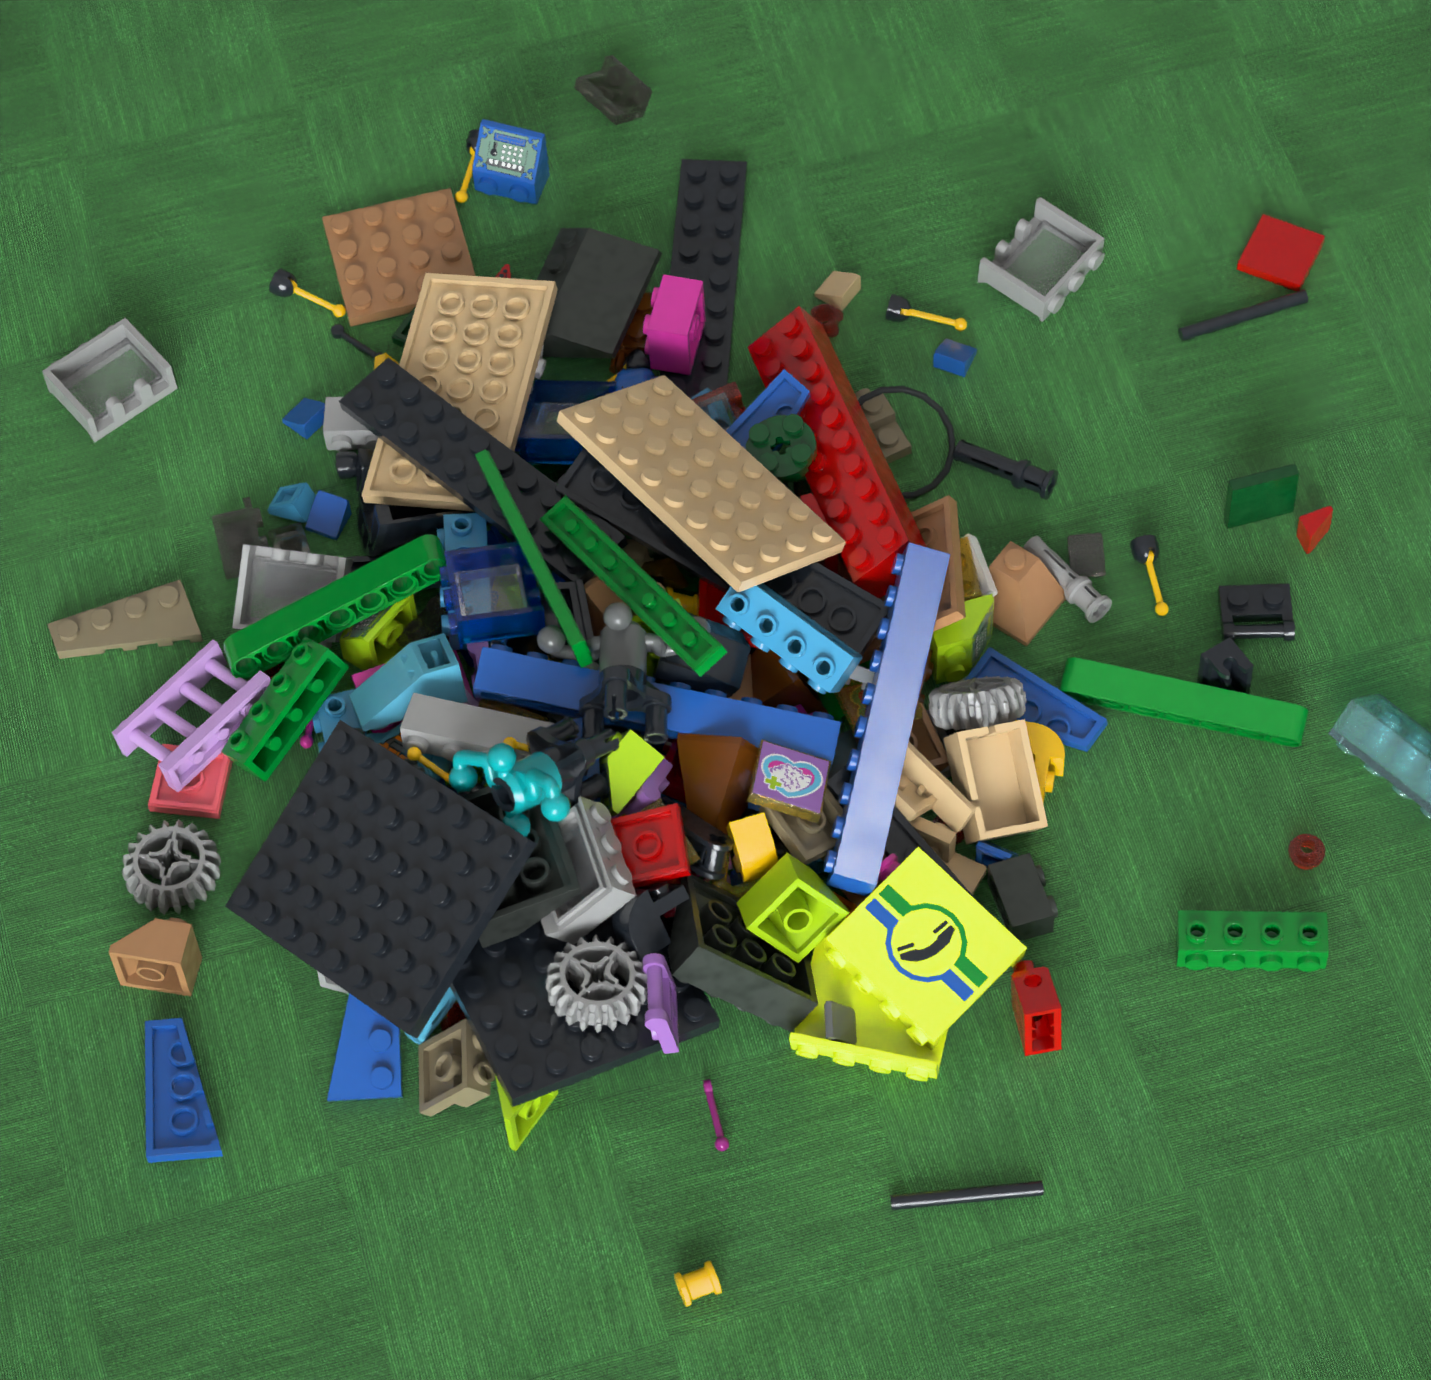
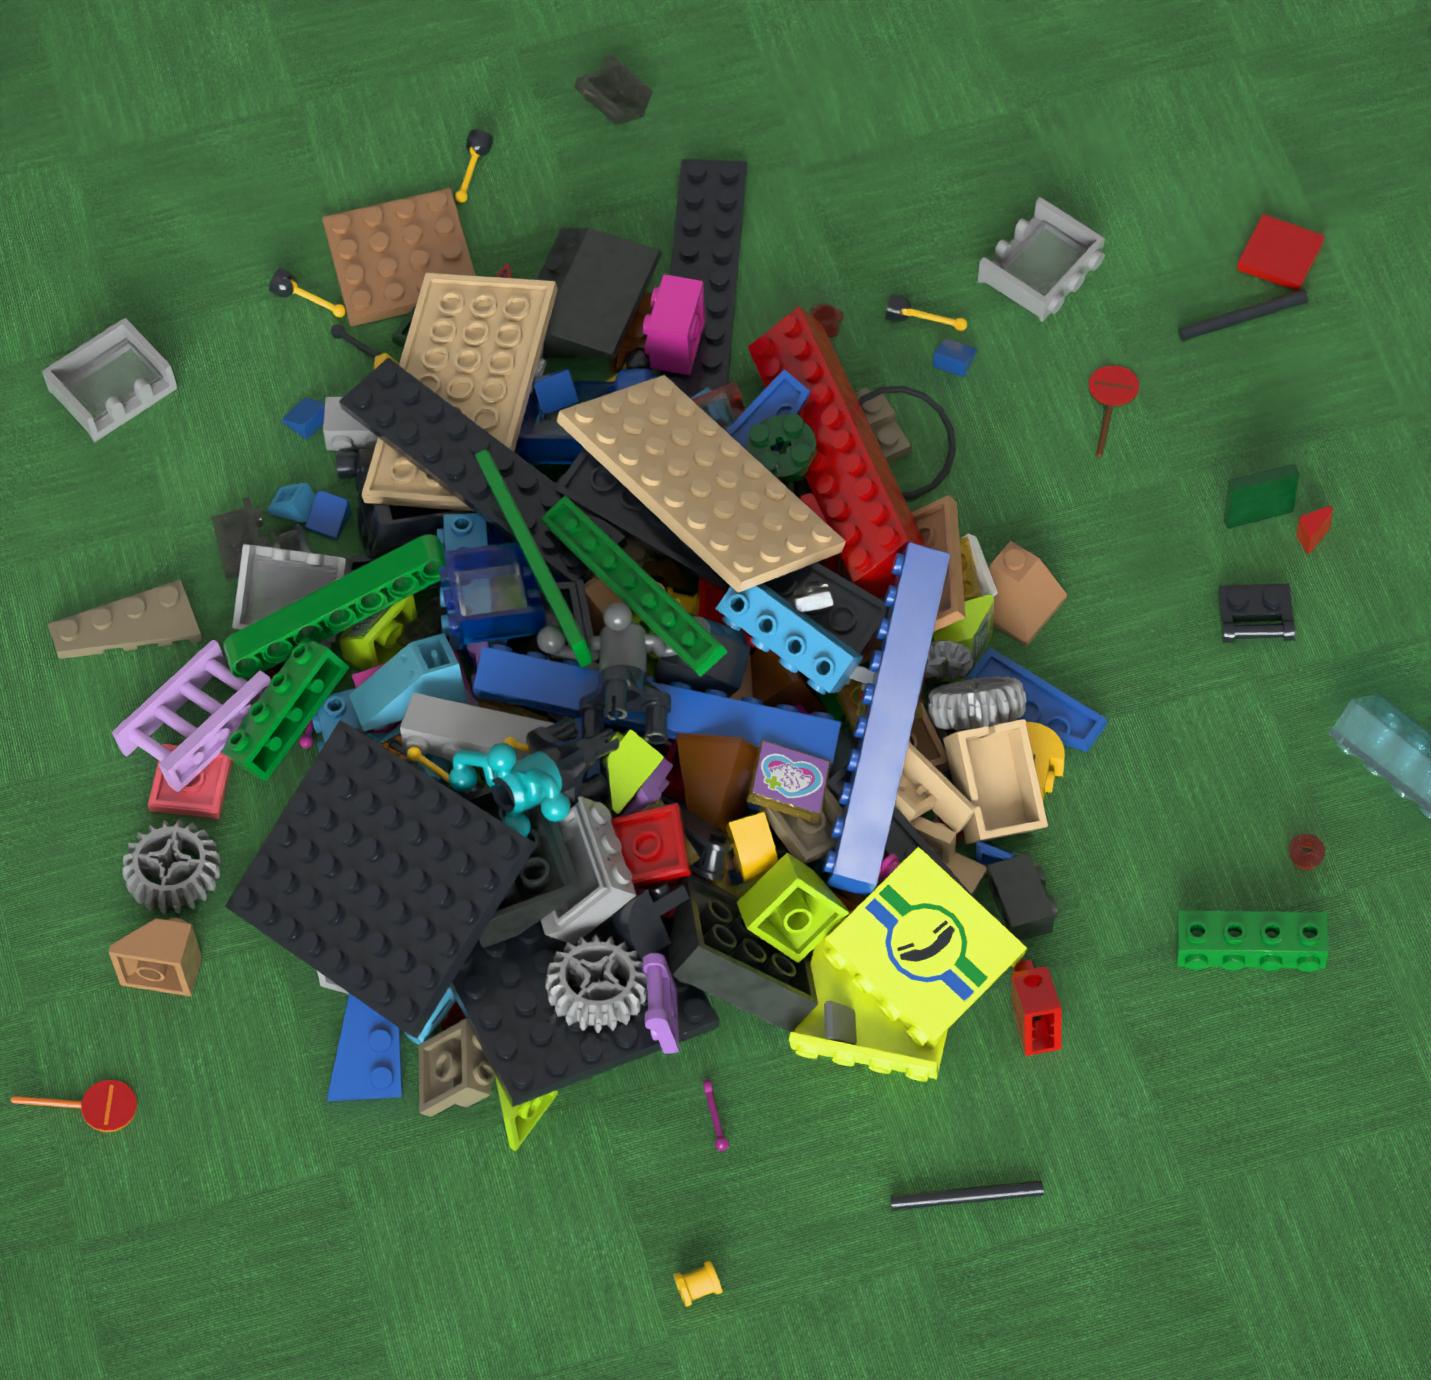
(104, 1106): none -> red piece
(175, 1102): blue wing -> none
(510, 162): blue slope -> none
(555, 391): none -> blue slope
(812, 596): none -> clear smoke plate
(839, 289): tan slope -> none
(959, 660): none -> dark grey gear
(1020, 473): black pin -> none
(1076, 588): light grey pin -> none
(1086, 554): clear smoke slope -> none
(1113, 388): none -> red piece
(1145, 551): hinge -> none
(1184, 702): green beam -> none
(1226, 667): black hinge -> none

